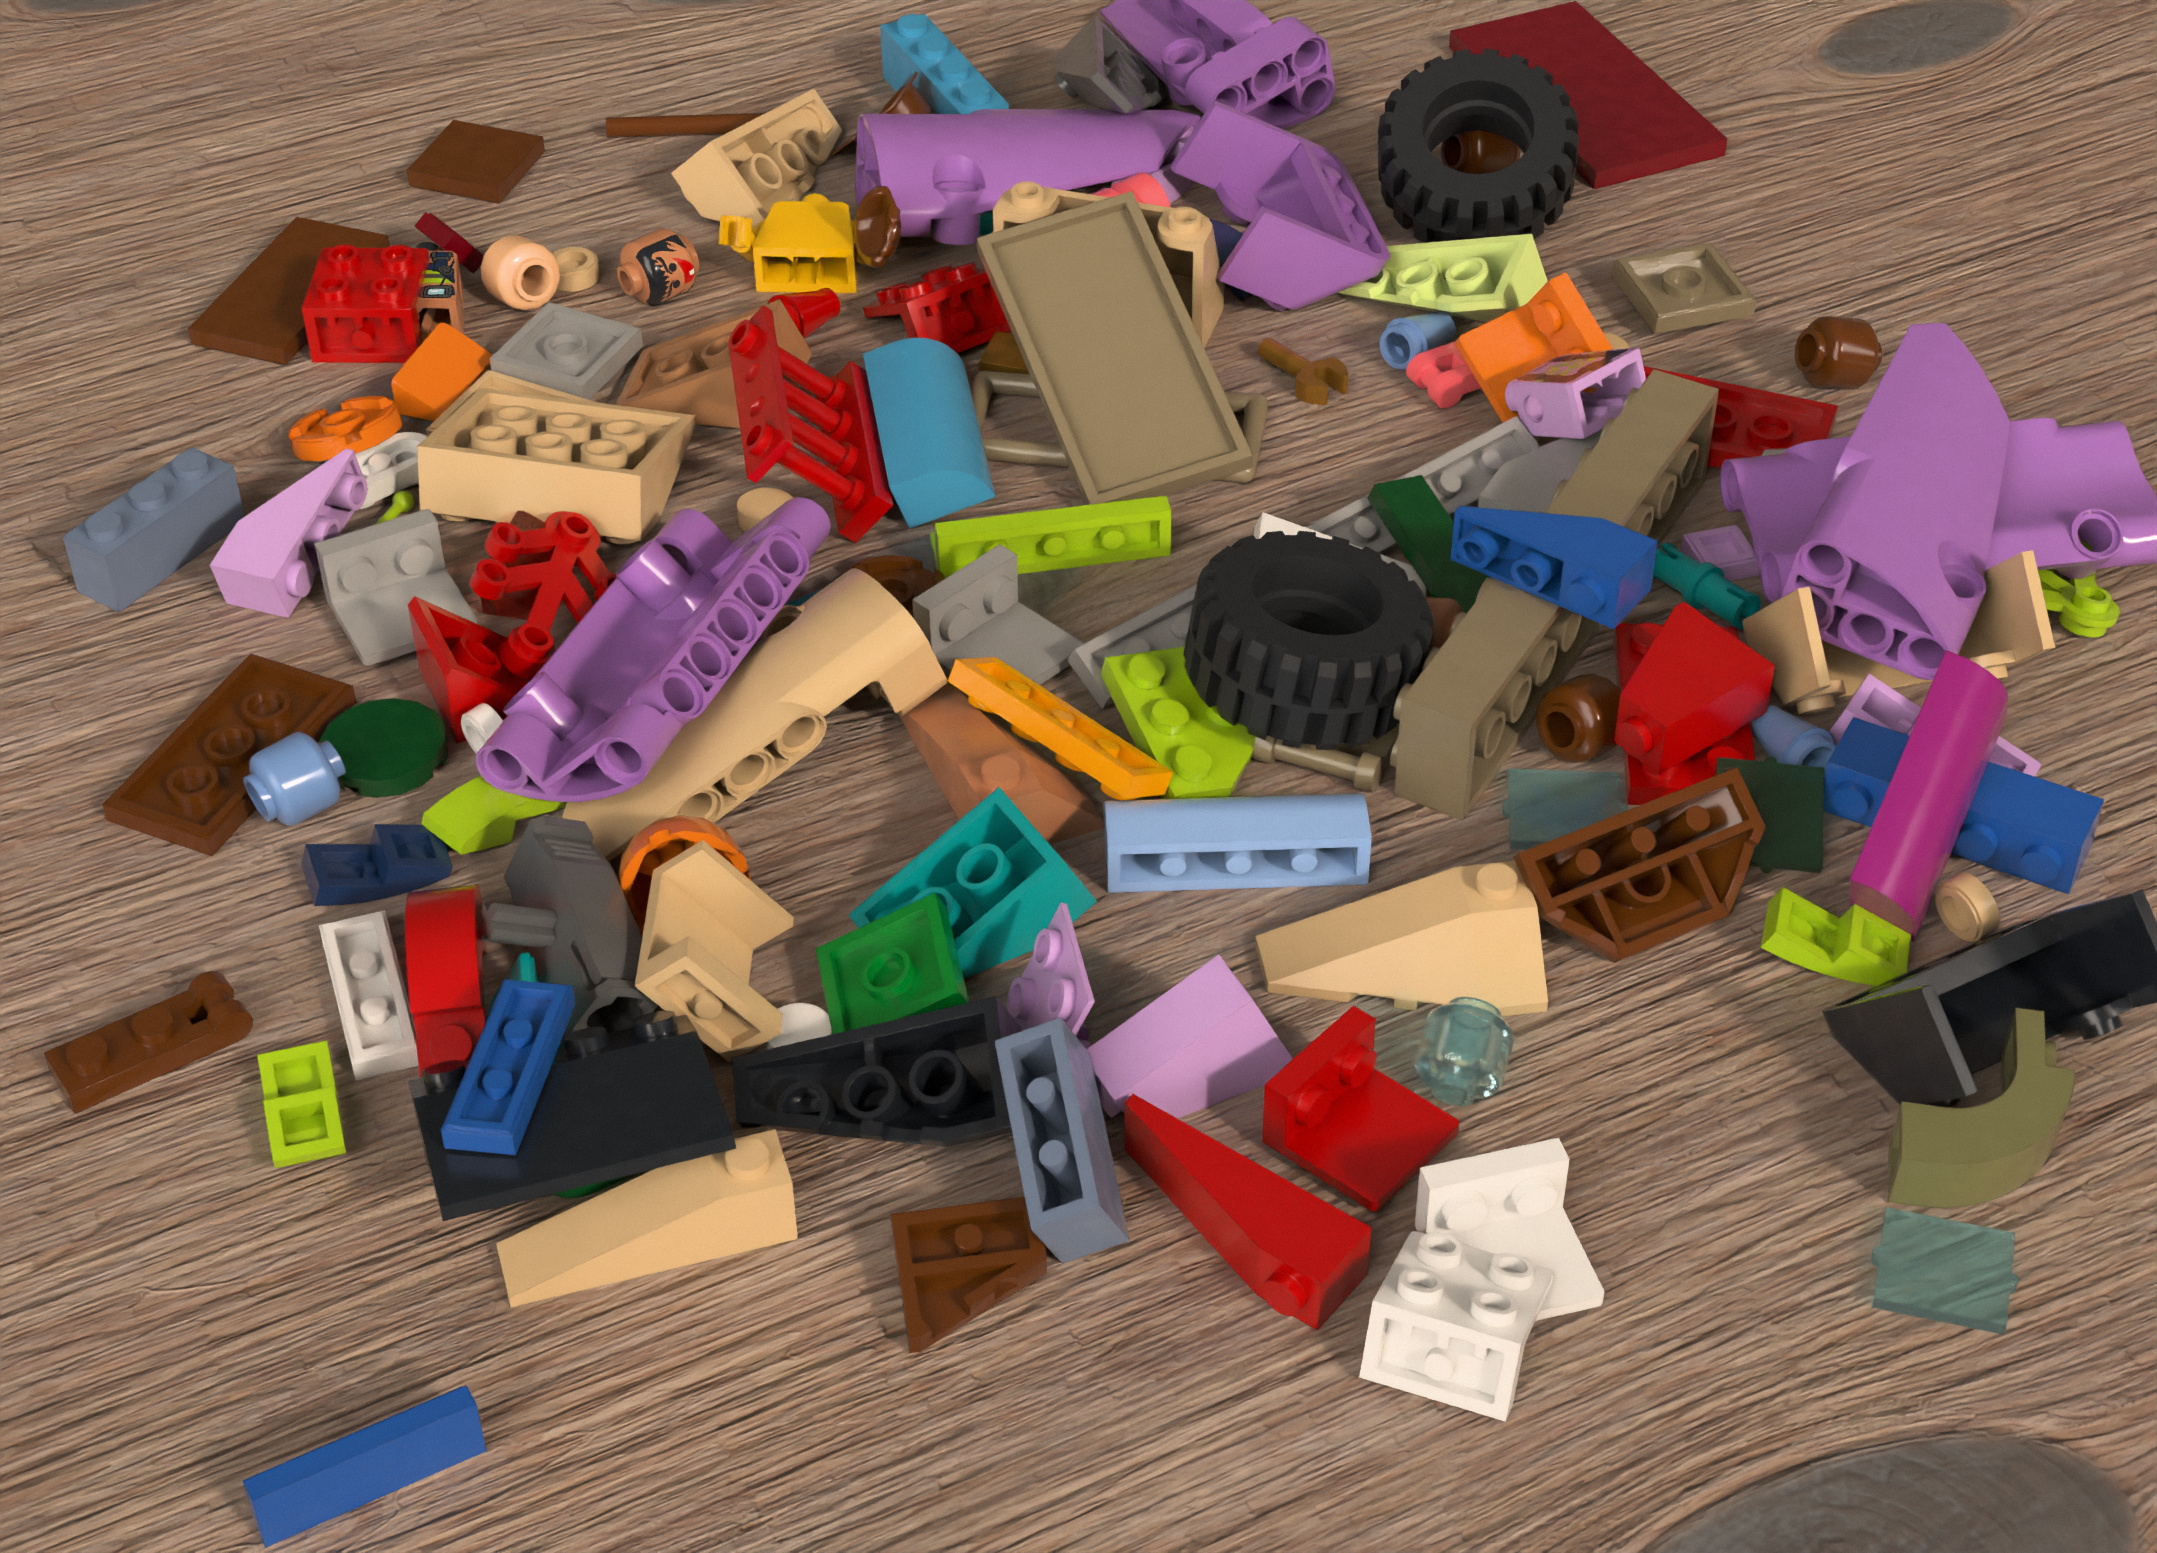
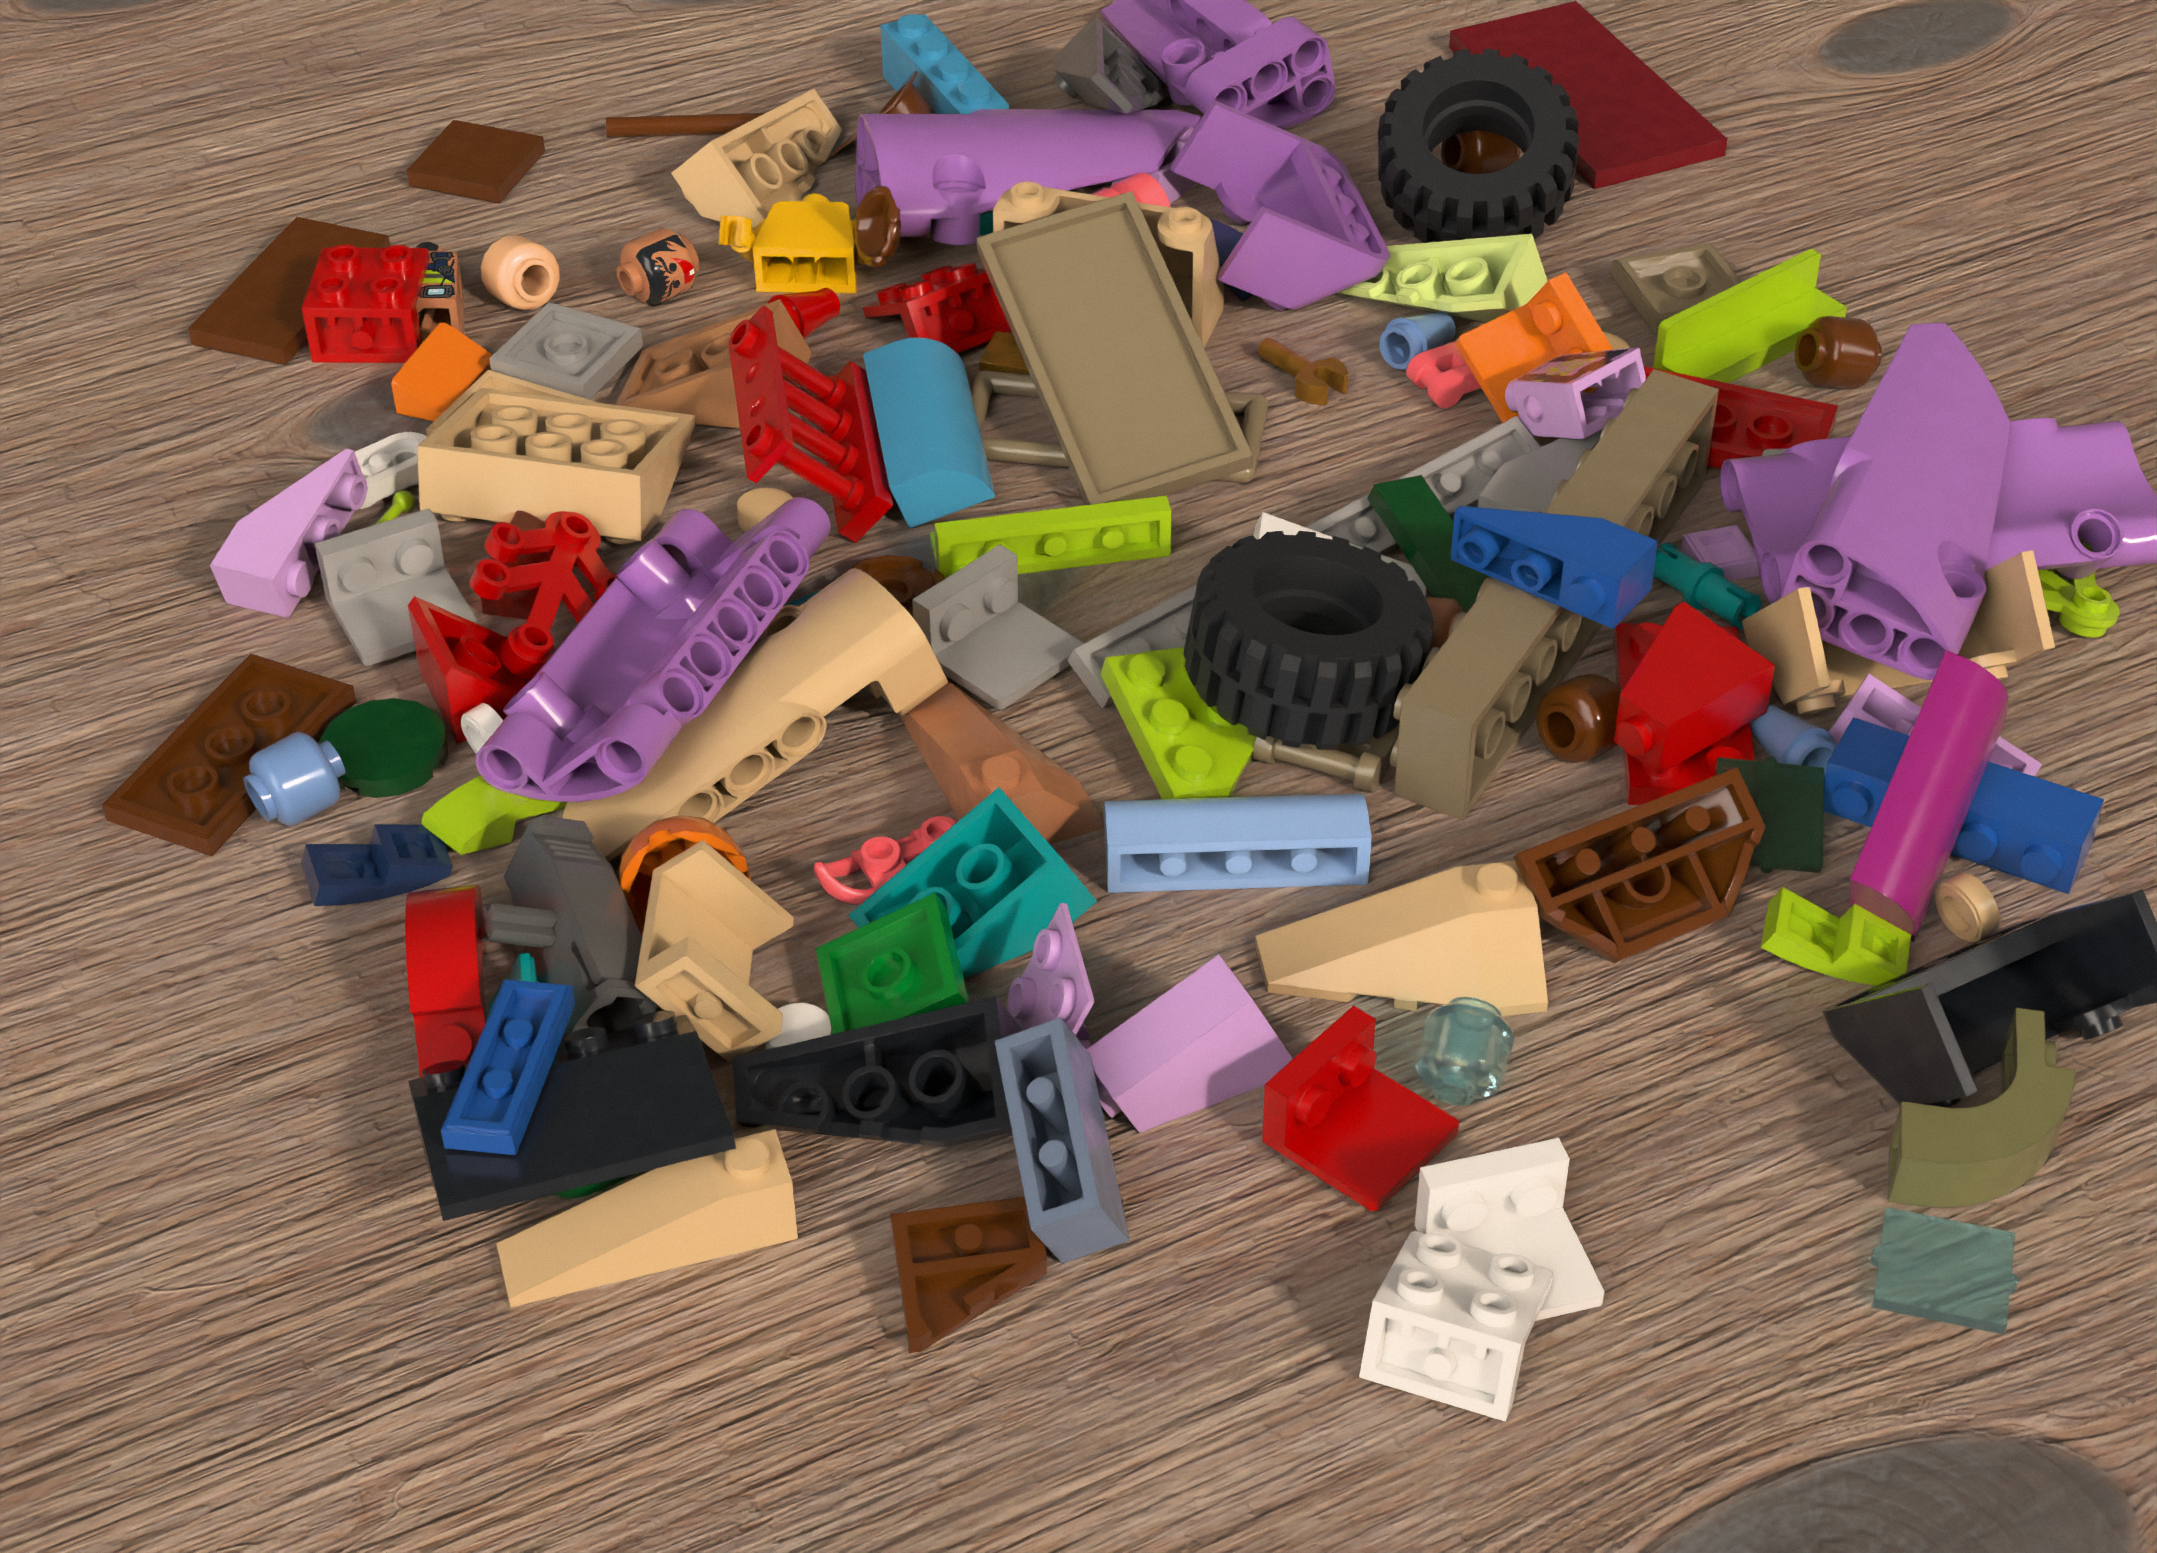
(149, 1042): reddish brown plate -> none
(154, 529): sand blue brick -> none
(301, 1104): lime slope -> none
(356, 427): orange tile -> none
(365, 1465): blue tile -> none
(370, 995): white tile -> none
(450, 241): dark red tile -> none
(576, 268): tan tile -> none
(879, 860): none -> coral piece
(1048, 720): light orange plate -> none
(1270, 1231): red slope -> none
(1557, 803): clear light blue piece -> none
(1746, 322): none -> lime panel

